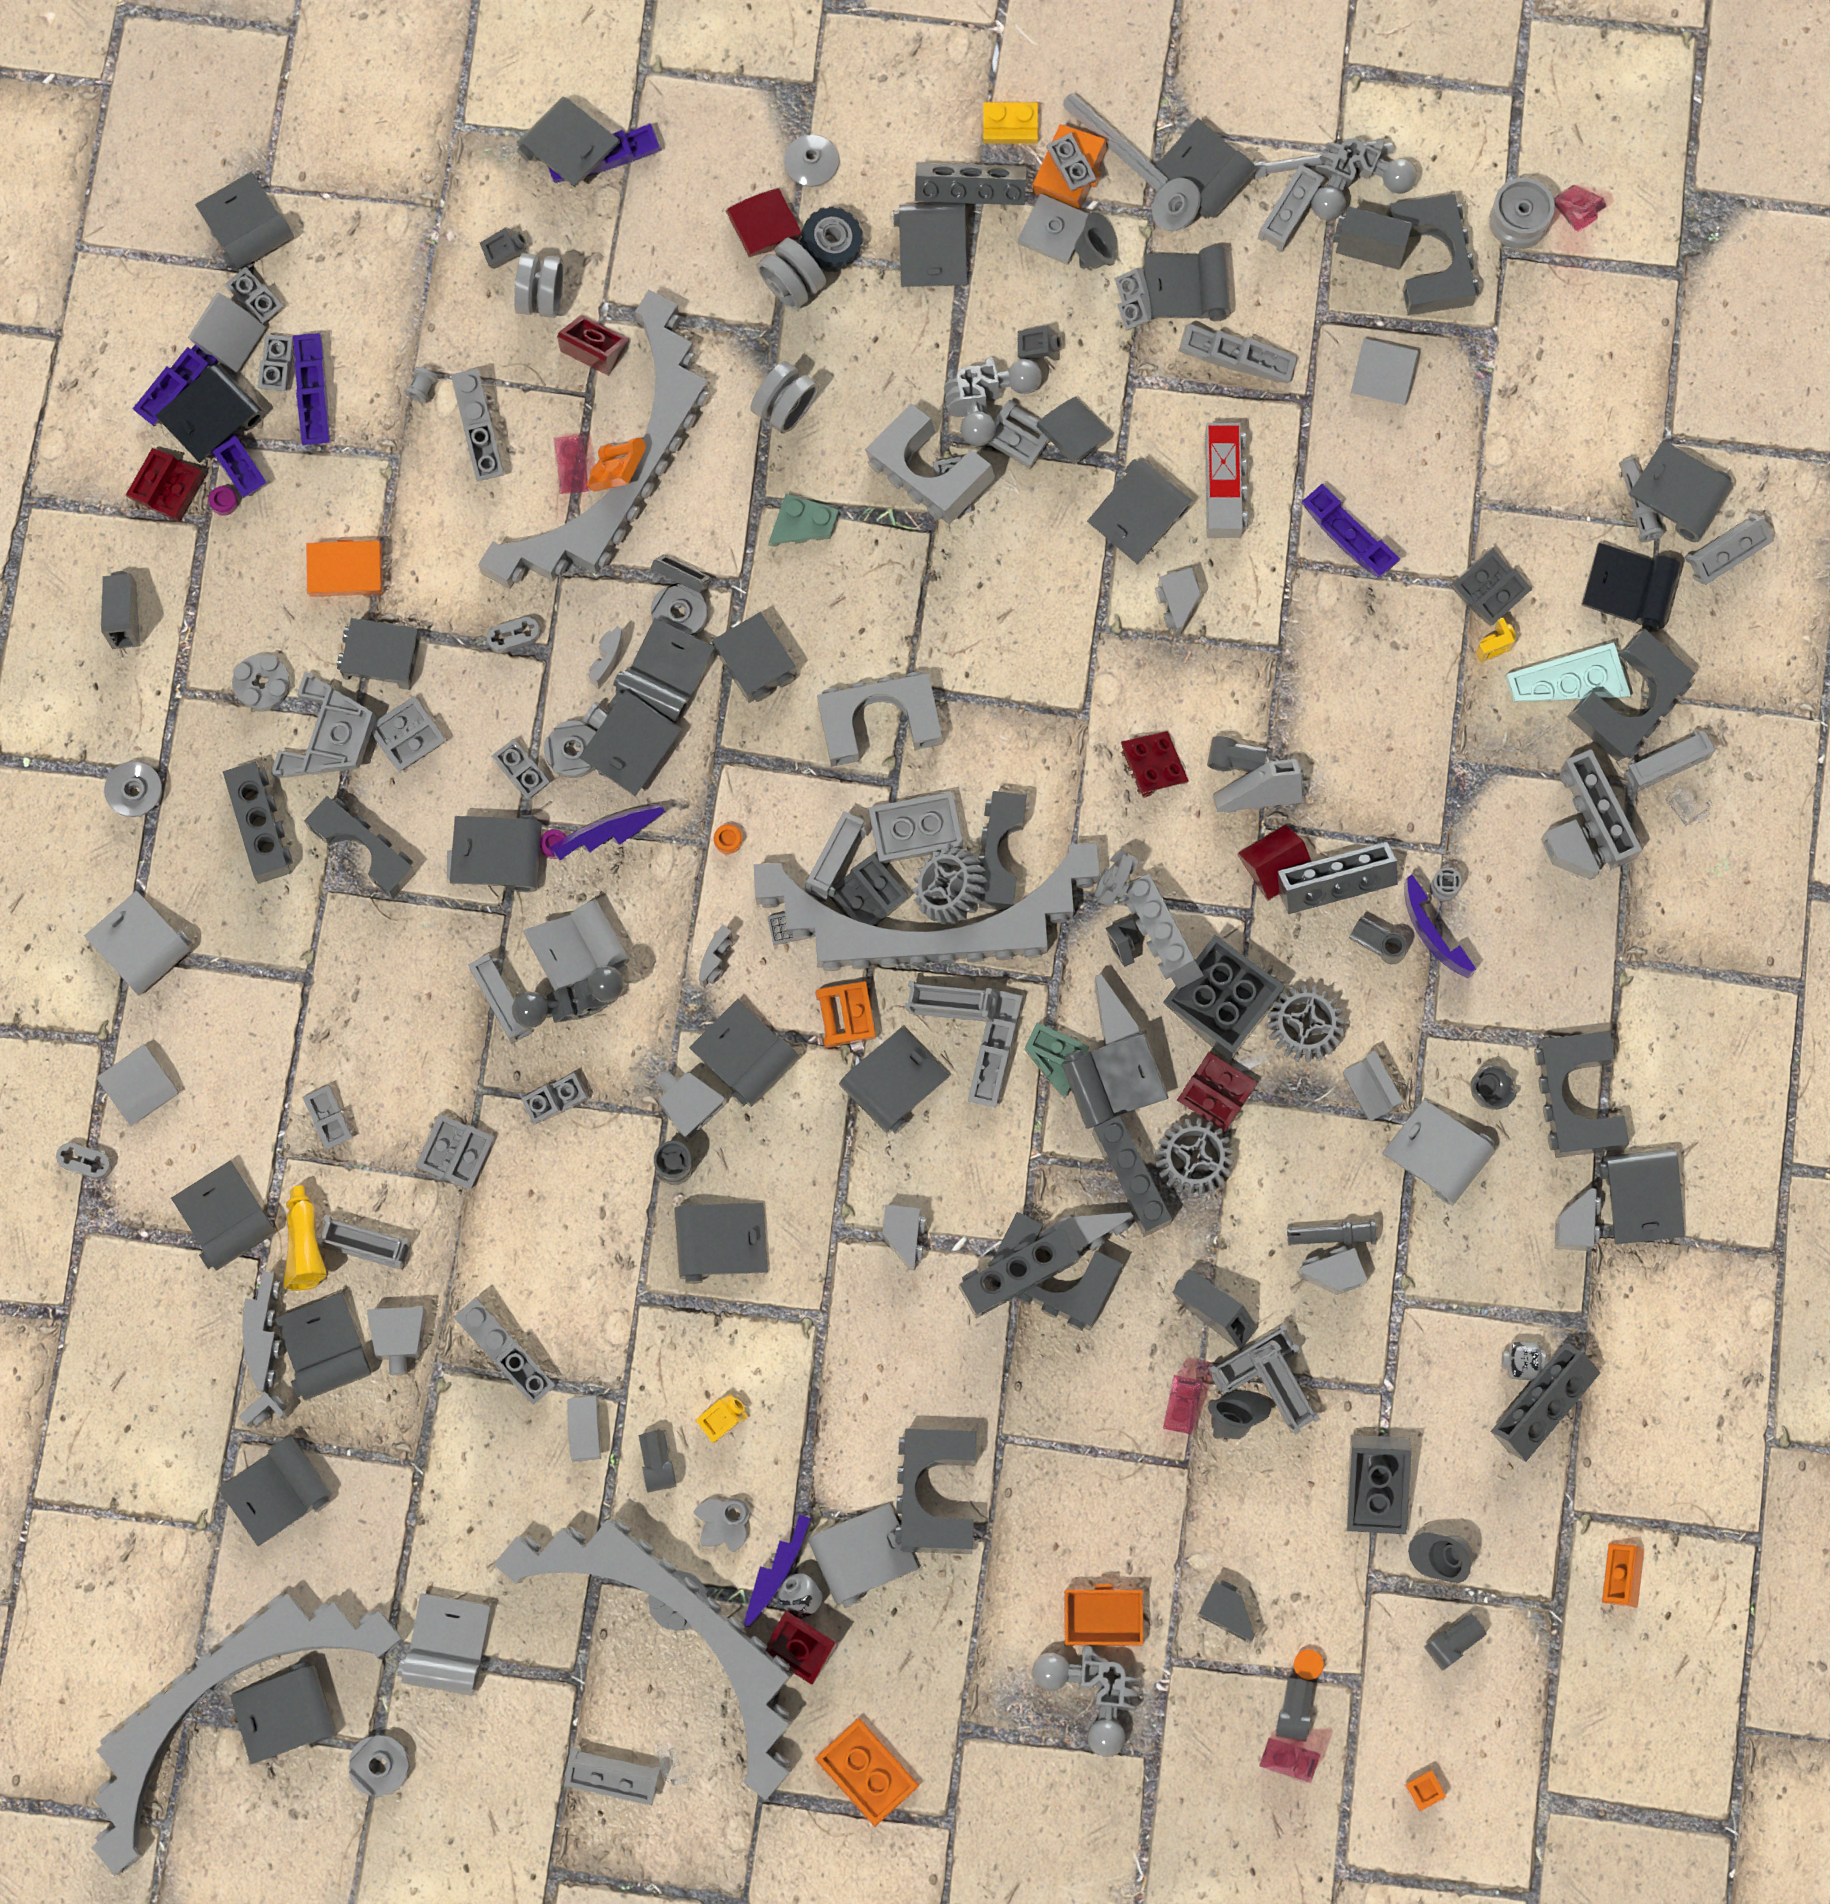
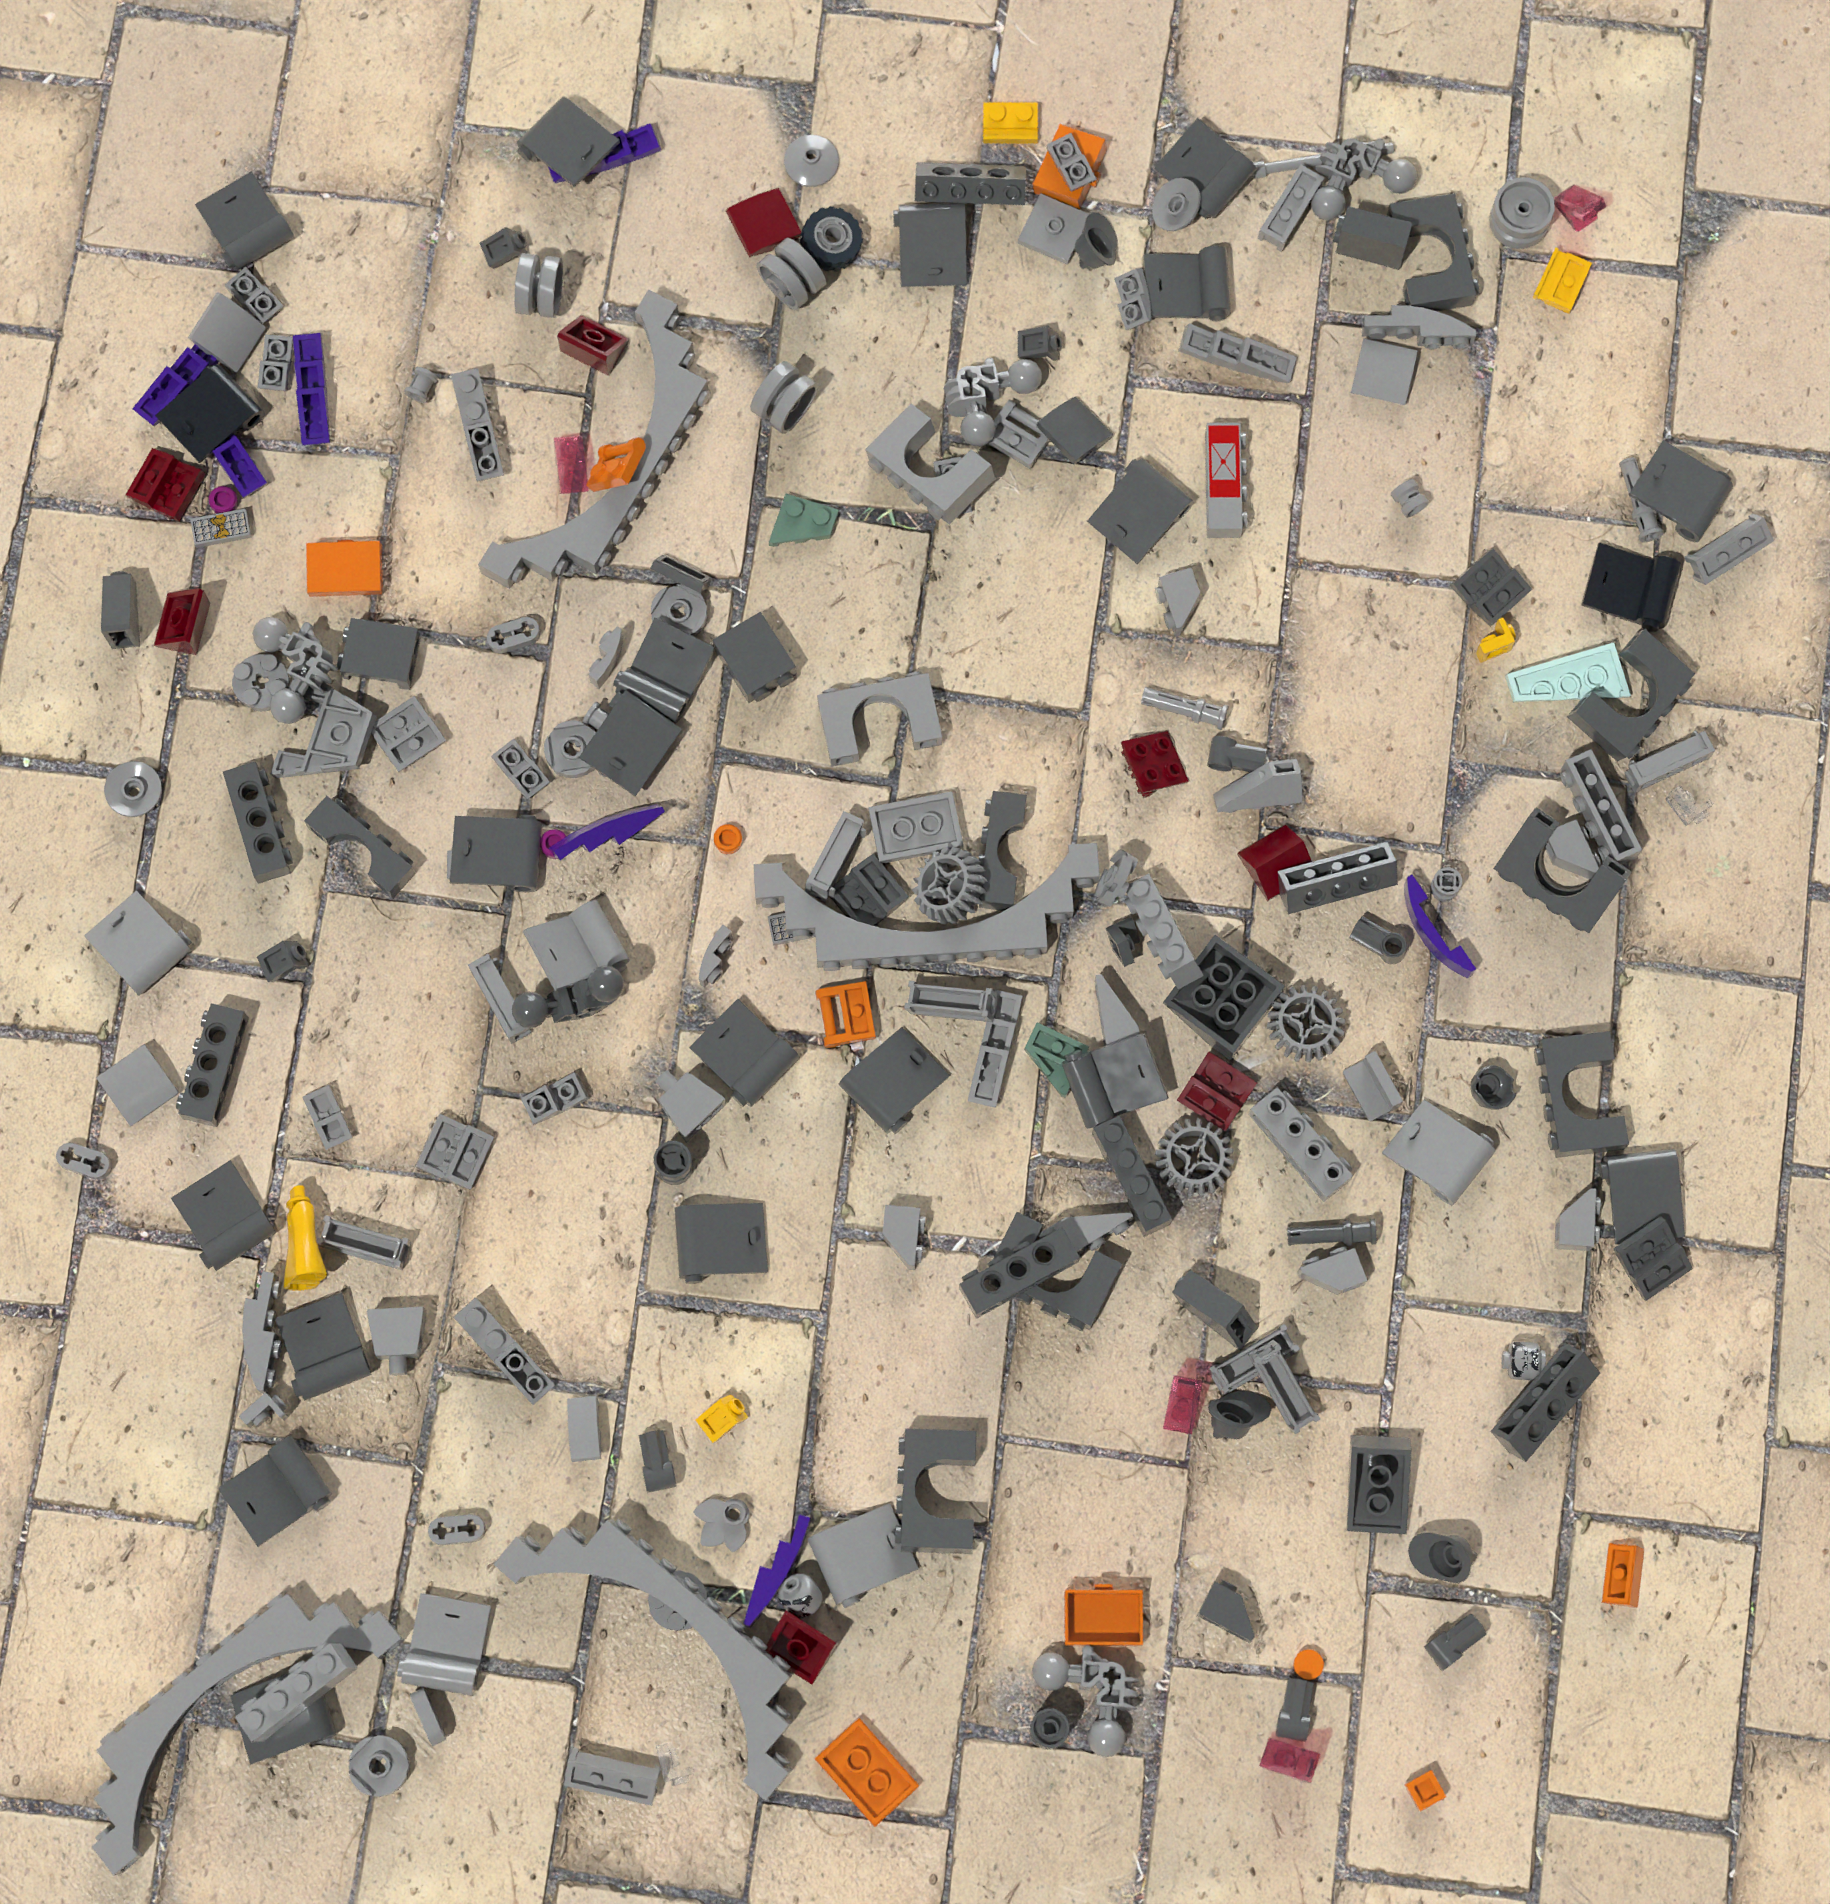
(183, 621): none -> dark red slope
(208, 1109): none -> dark grey brick
(220, 528): none -> light grey tile
(271, 636): none -> light grey piece
(282, 960): none -> dark grey bracket
(296, 1692): none -> light grey brick
(428, 1716): none -> light grey beam
(456, 1522): none -> light grey beam
(1049, 1729): none -> dark grey wheel
(1115, 142): light grey axle -> none
(1197, 710): none -> light grey pin
(1300, 1143): none -> light grey brick
(1348, 533): dark purple slope -> none
(1409, 498): none -> light grey wheel
(1430, 327): none -> light grey slope
(1523, 866): none -> dark grey arch
(1562, 280): none -> yellow plate
(1653, 1258): none -> dark grey slope

